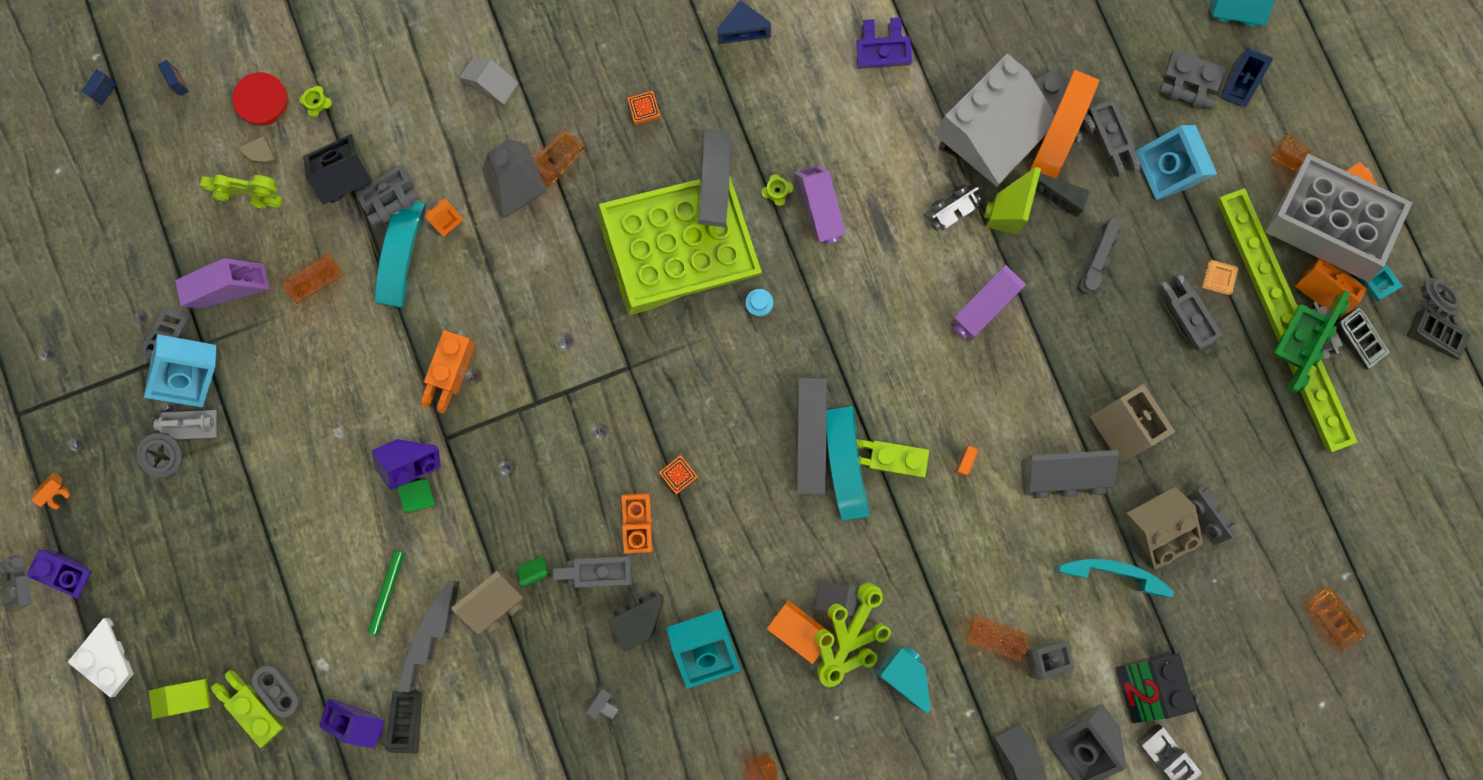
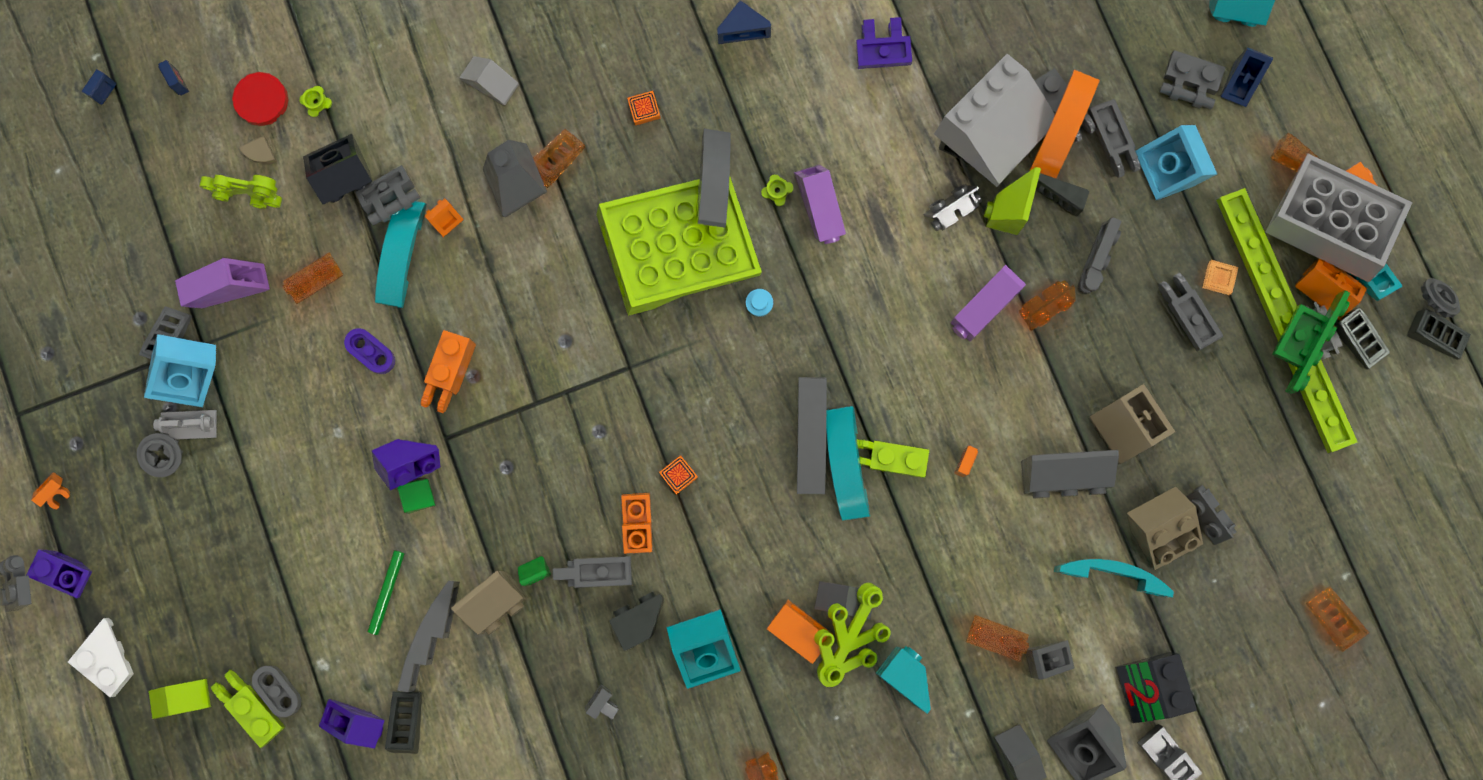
(370, 351): none -> dark purple plate
(1039, 312): none -> clear orange hinge

